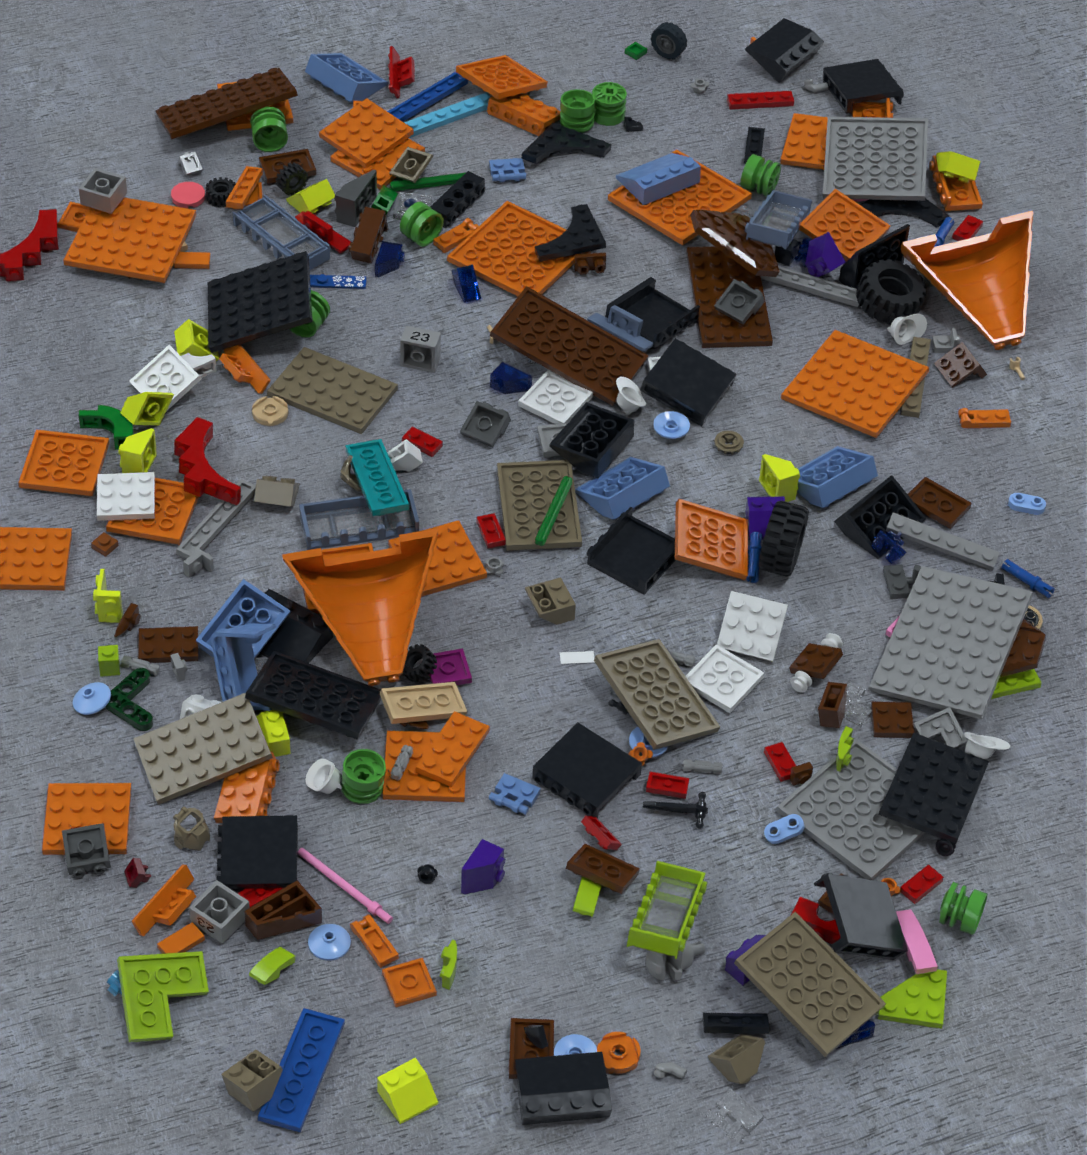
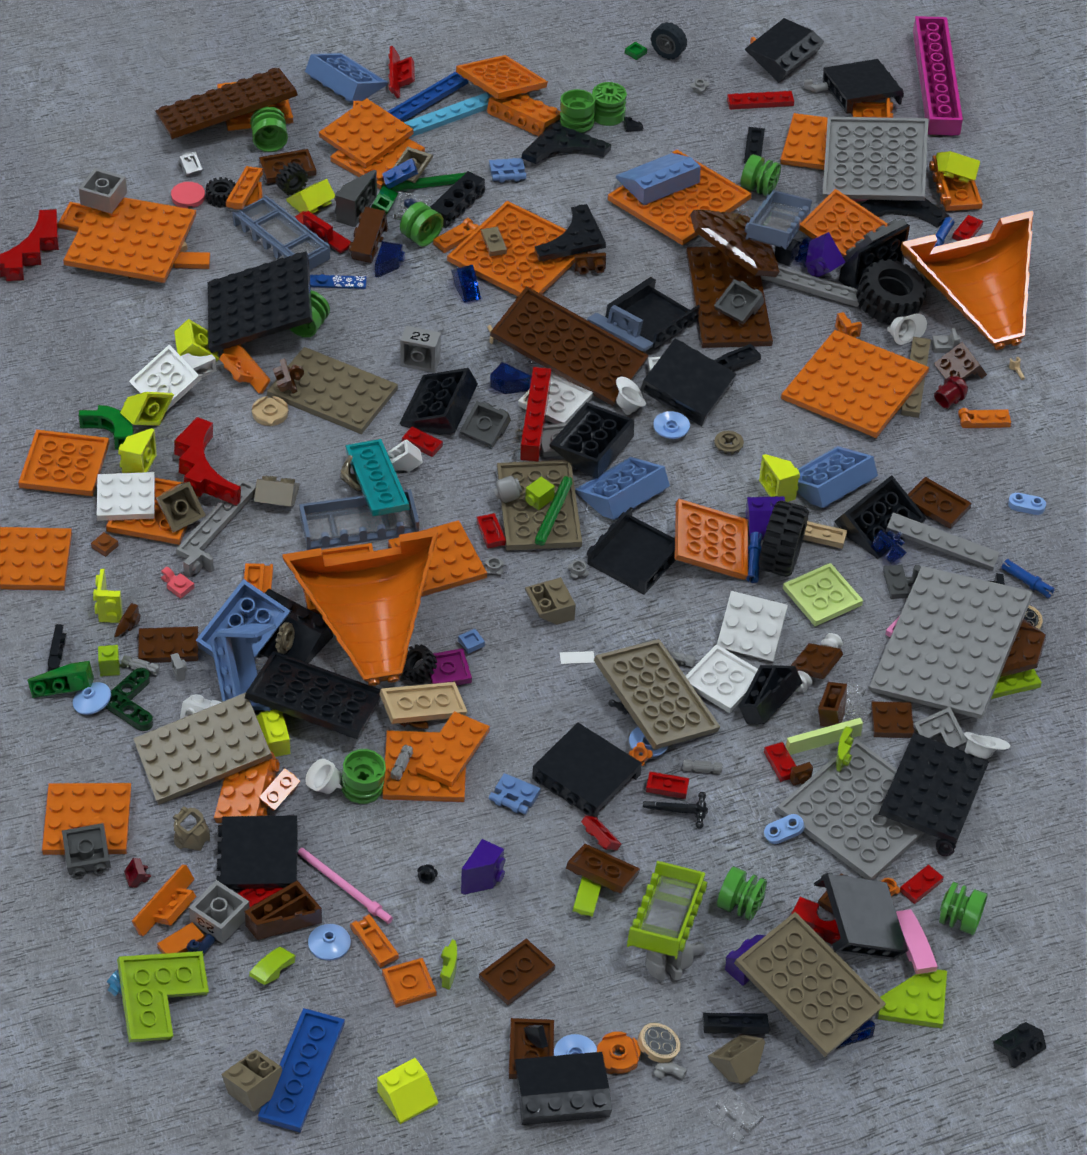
(56, 651): none -> black hinge
(62, 680): none -> green slope
(177, 584): none -> coral plate
(180, 506): none -> dark tan slope
(207, 942): none -> dark blue arm
(259, 575): none -> orange plate
(279, 789): none -> bracket
(285, 638): none -> dark tan gear
(290, 374): none -> reddish brown hips
(400, 173): none -> blue plate
(440, 401): none -> black slope
(471, 641): none -> medium blue plate
(493, 241): none -> dark tan plate
(508, 489): none -> light grey head
(517, 971): none -> reddish brown plate
(535, 414): none -> red brick
(539, 493): none -> lime brick
(578, 569): none -> light grey plate
(659, 1042): none -> tile
(739, 357): none -> black hinge
(745, 894): none -> bright green wheel
(768, 692): none -> black wedge
(822, 594): none -> yellowish green plate
(822, 736): none -> yellowish green tile
(825, 535): none -> tan plate
(845, 326): none -> orange bracket
(871, 237): none -> dark grey plate
(937, 75): none -> dark pink brick
(952, 391): none -> dark red piece
(1021, 1043): none -> black bracket

